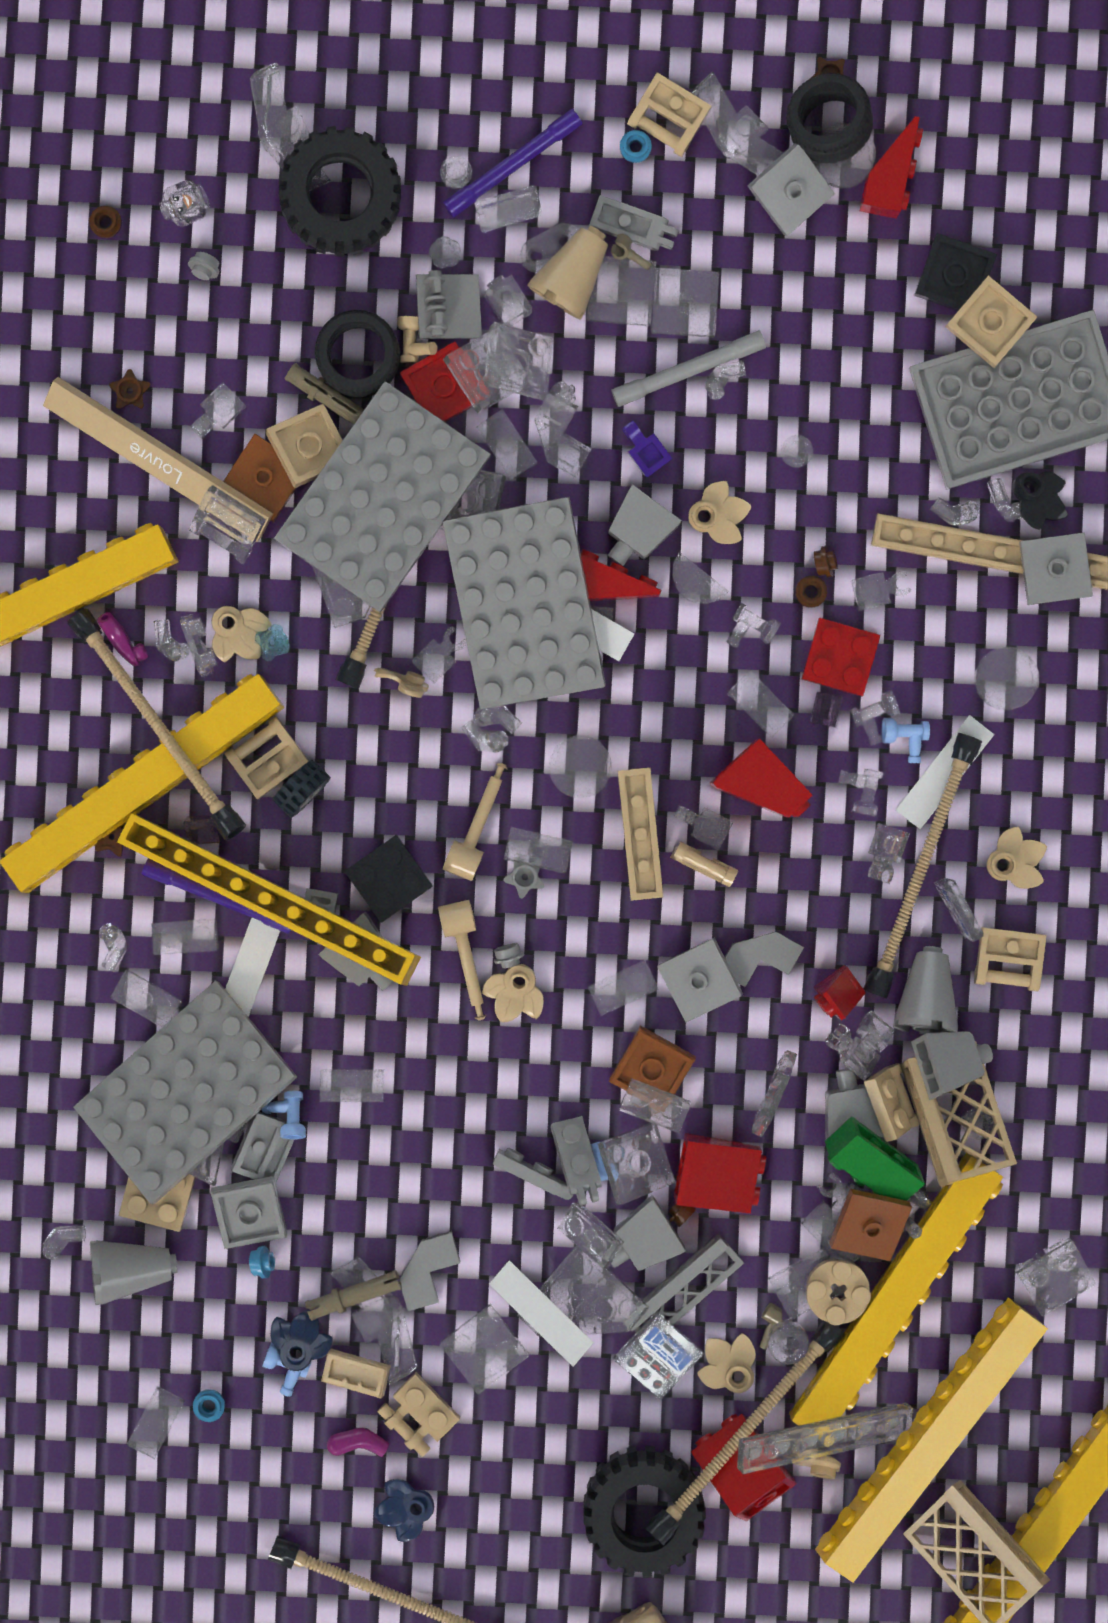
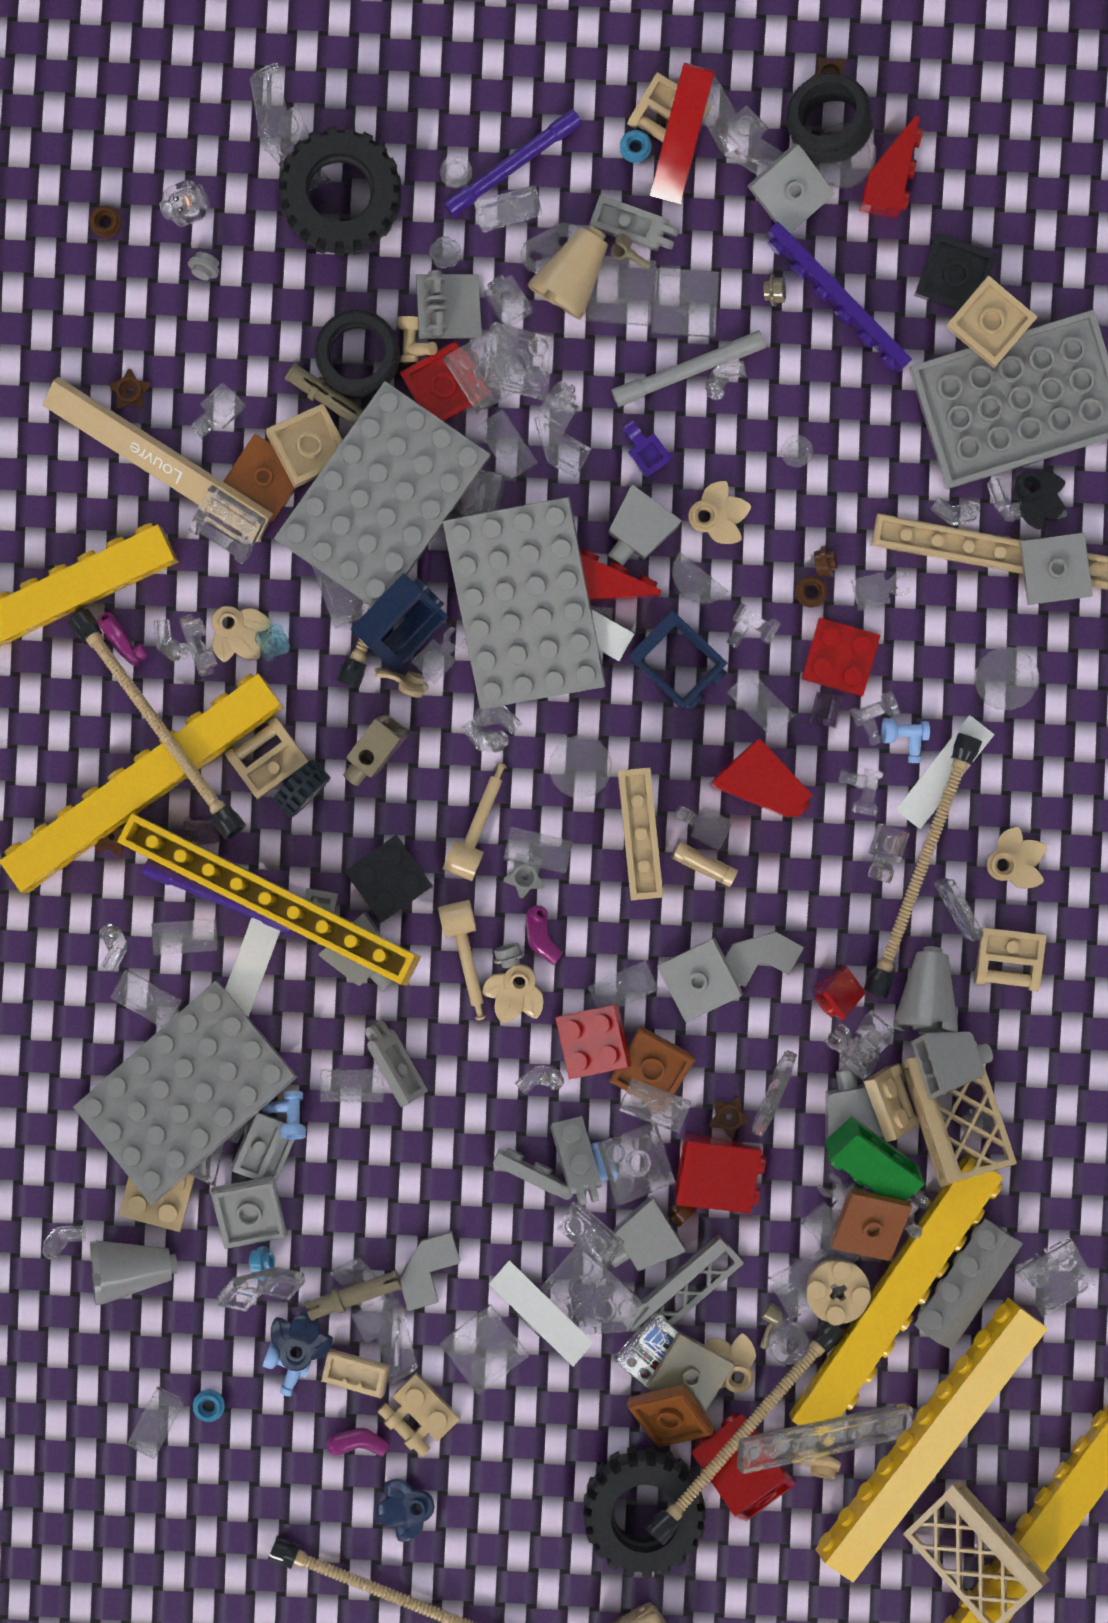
(245, 1289): none -> clear tile
(380, 738): none -> dark tan torso
(394, 1063): none -> light grey hinge
(413, 629): none -> dark blue window
(538, 934): none -> magenta arm
(540, 1075): none -> clear arm
(593, 1041): none -> plate
(655, 637): none -> dark blue window
(670, 1416): none -> dark orange plate
(682, 133): none -> red slope
(694, 1366): none -> dark tan plate
(729, 1125): none -> reddish brown plate
(775, 290): none -> dark tan plate
(827, 288): none -> dark purple plate
(967, 1284): none -> light grey brick

